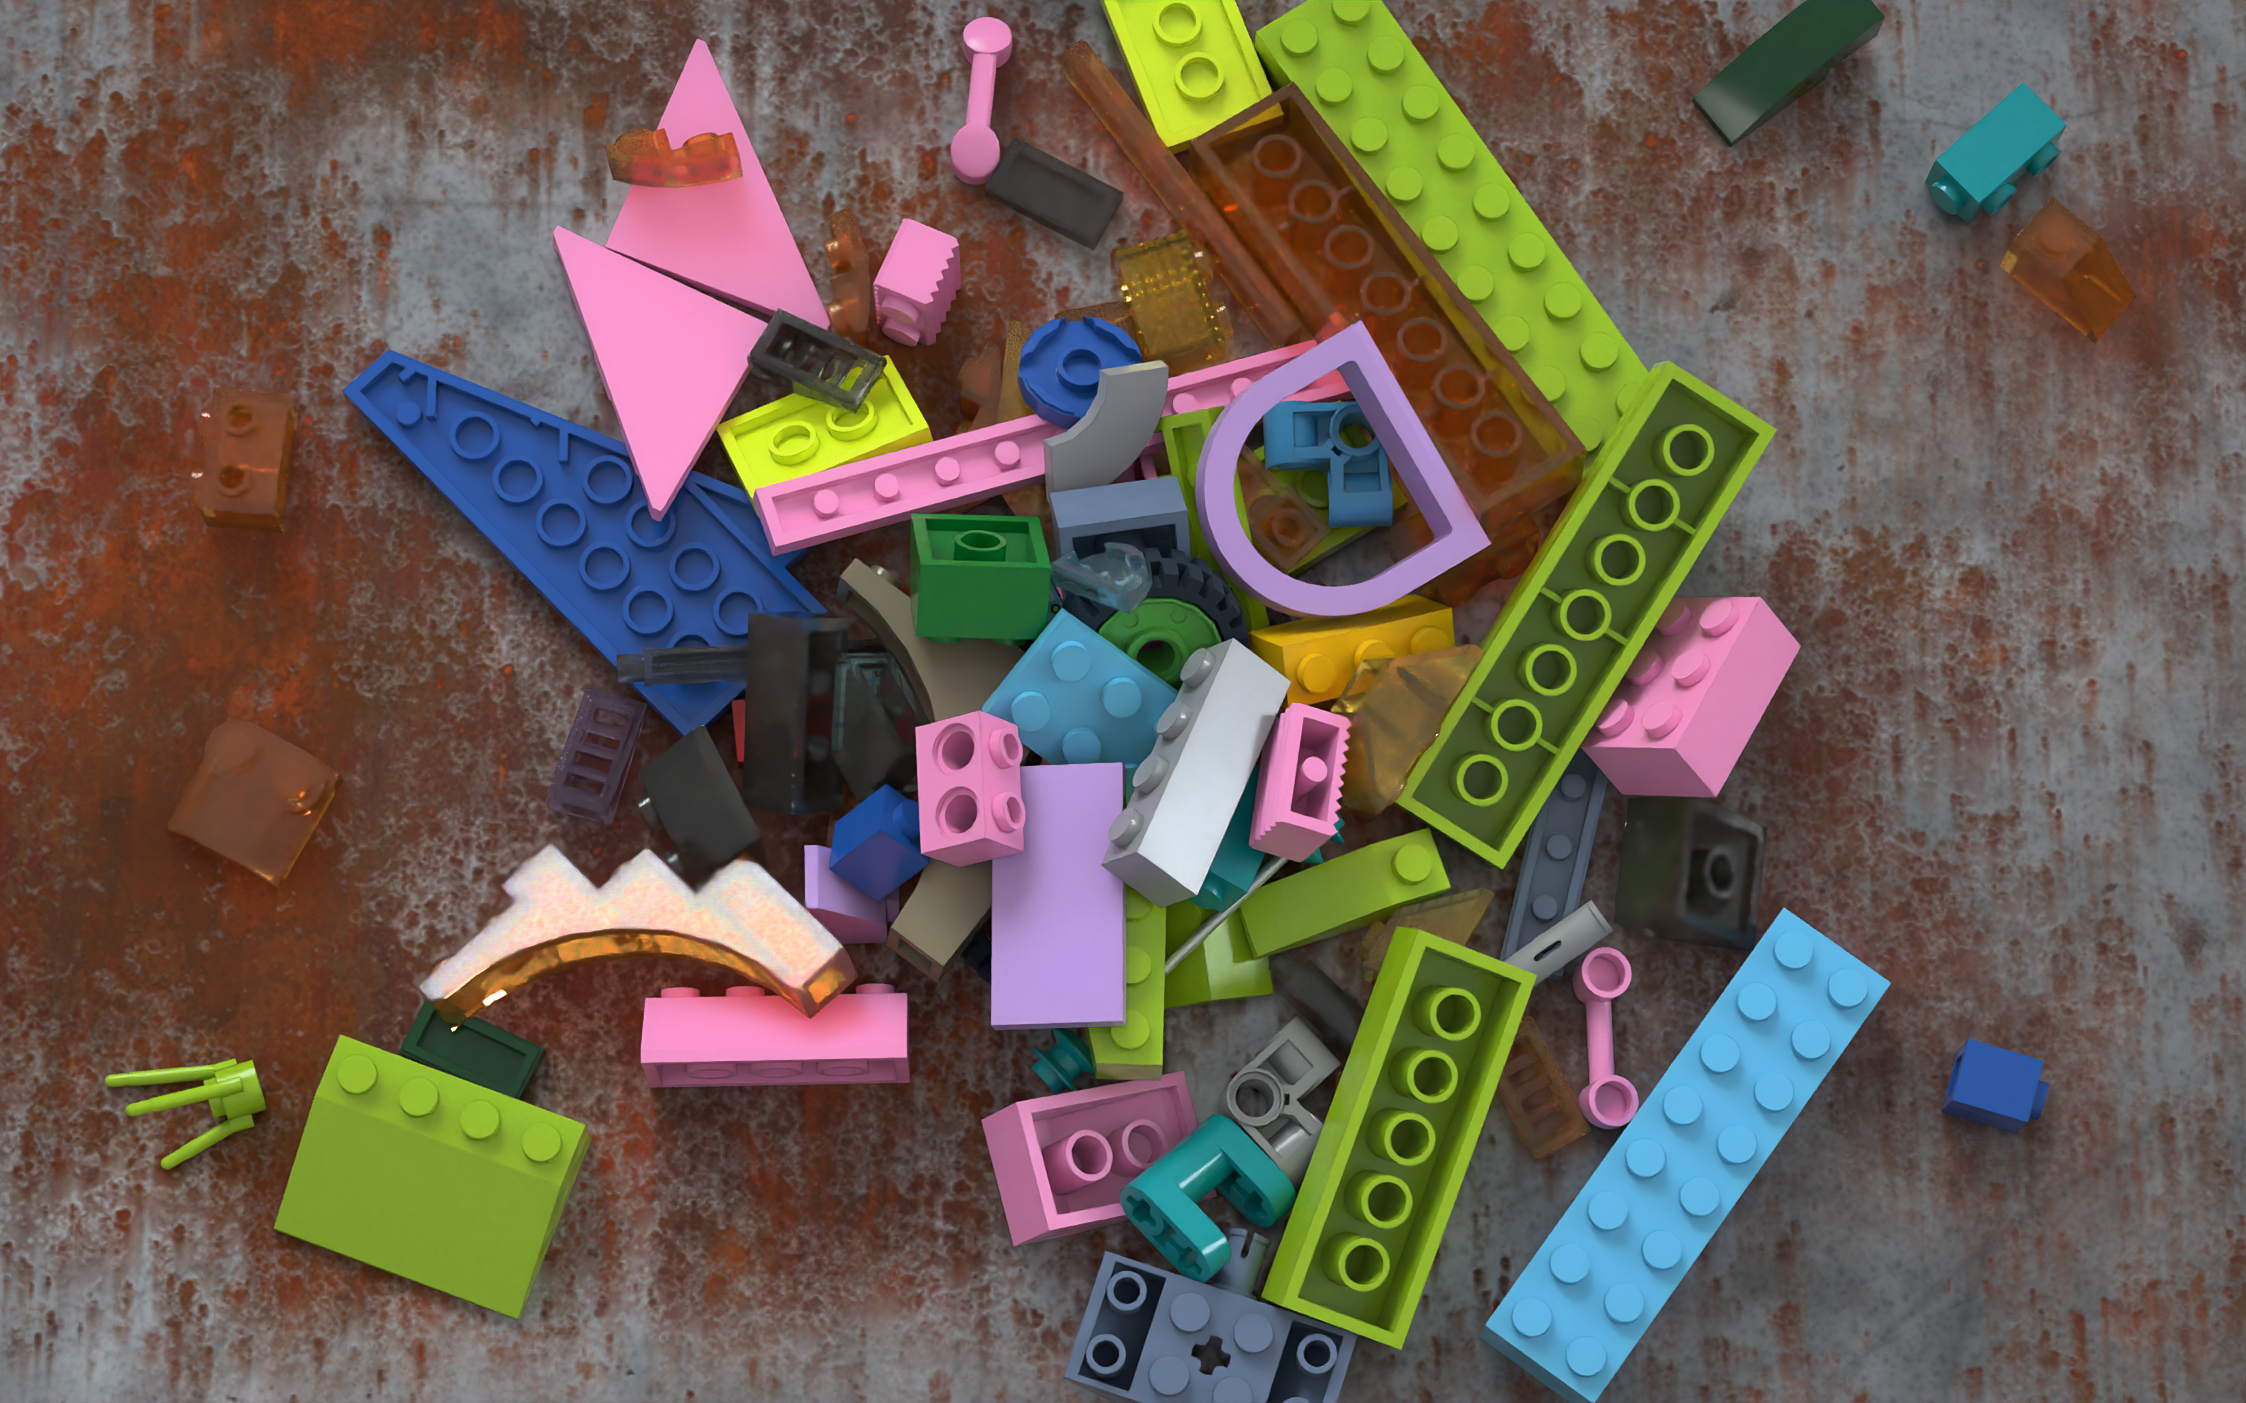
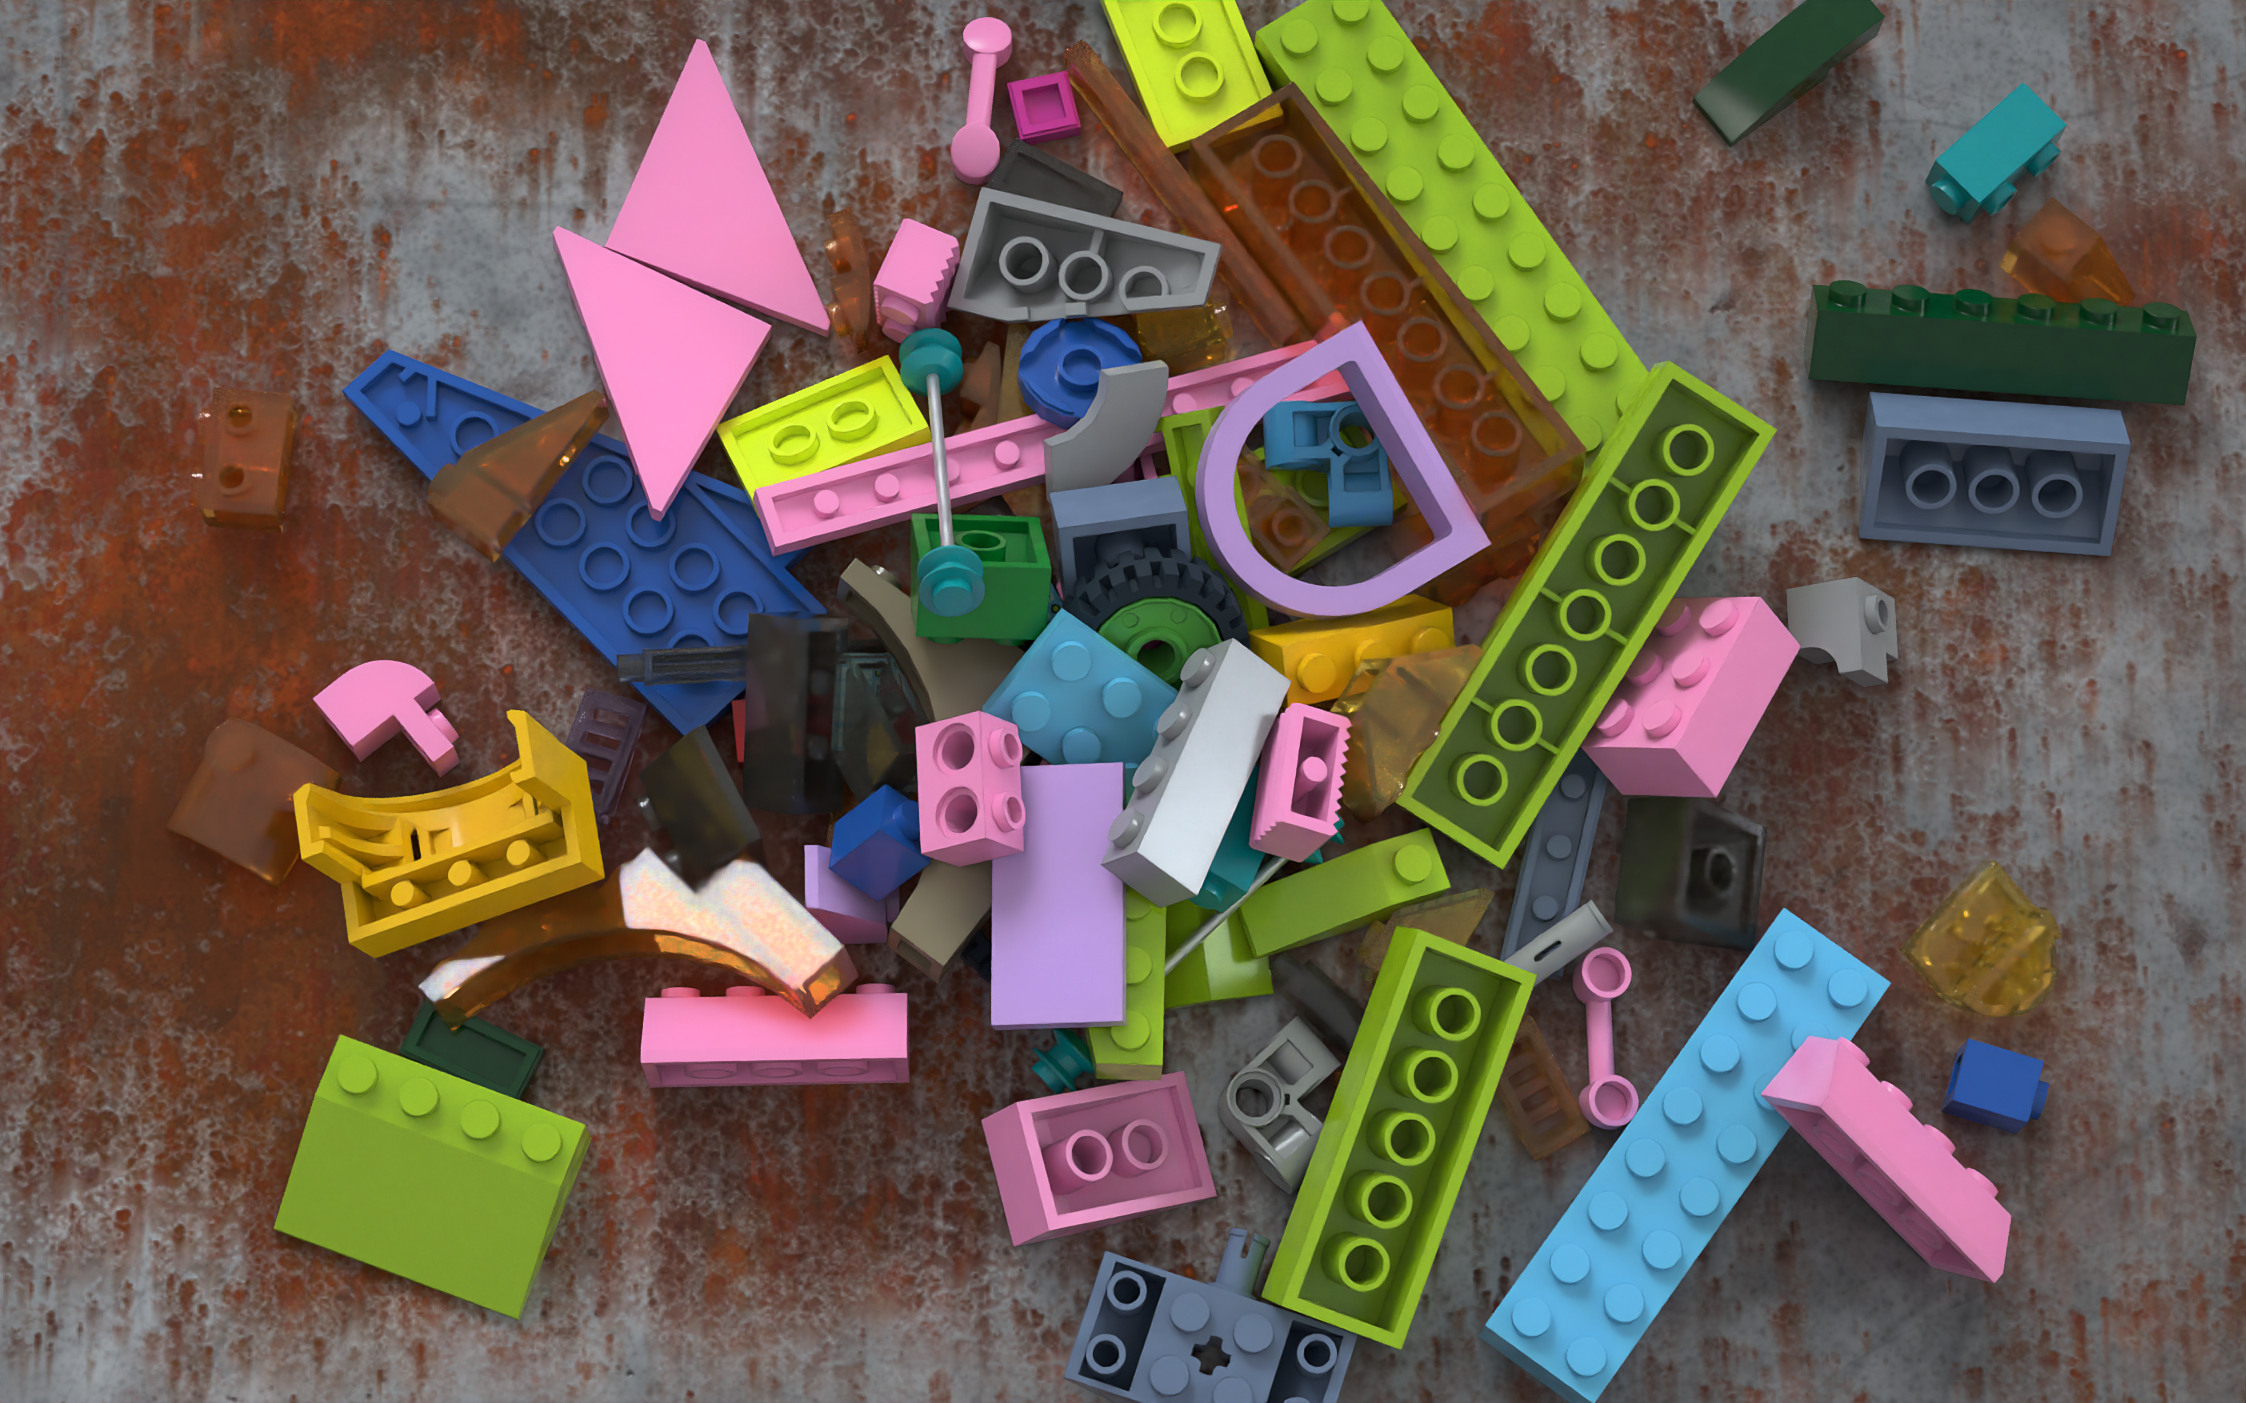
(228, 1086): lime plant -> none
(381, 700): none -> bright pink brick
(480, 845): none -> yellow piece
(508, 477): none -> clear orange slope
(649, 161): clear orange slope -> none
(788, 331): clear smoke slope -> none
(951, 573): none -> teal axle
(1044, 108): none -> dark pink tile
(1060, 262): none -> light grey wedge
(1111, 578): clear light blue tile -> none
(1209, 1157): teal connector -> none
(1847, 625): none -> light grey brick
(1892, 1158): none -> bright pink slope
(1987, 946): none -> clear yellow slope
(1991, 473): none -> sand blue slope
(1999, 343): none -> dark green brick

